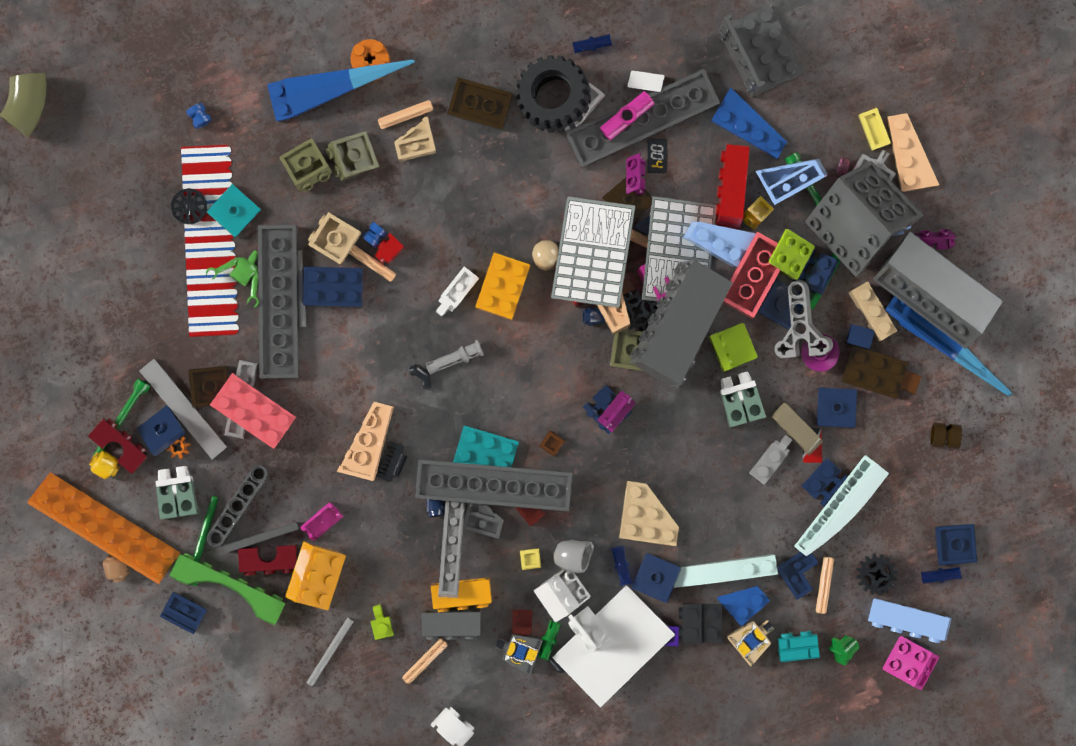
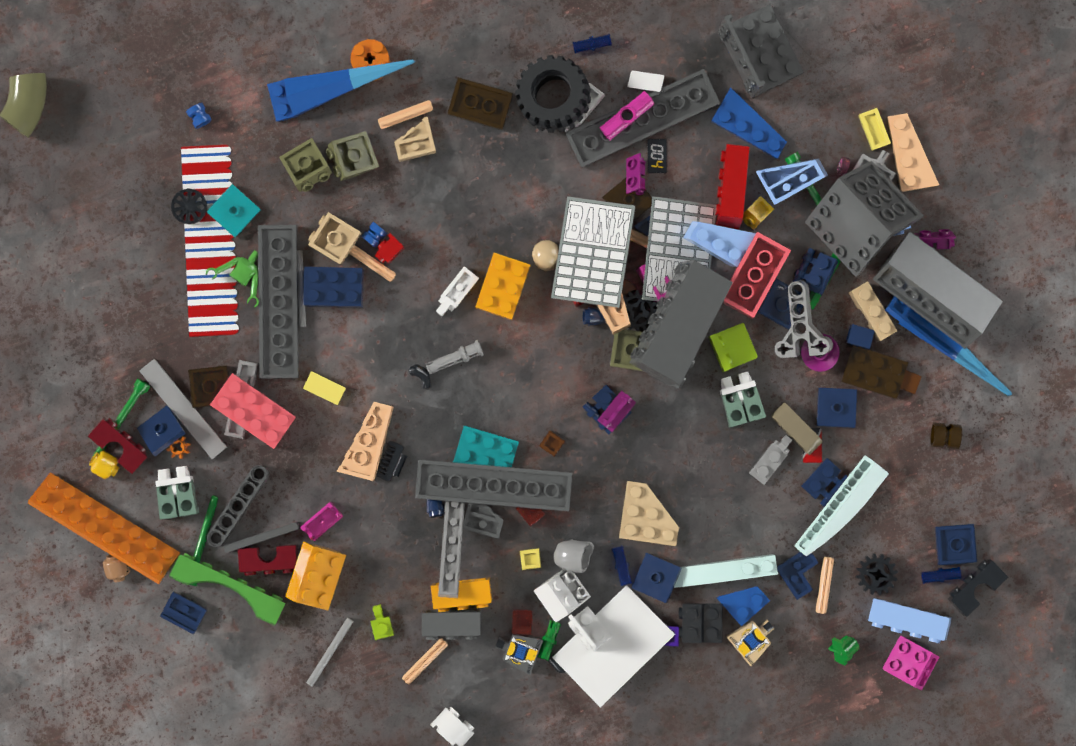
(324, 388): none -> light yellow tile
(791, 254): lime bracket -> none
(798, 647): teal brick -> none
(963, 597): none -> black arch

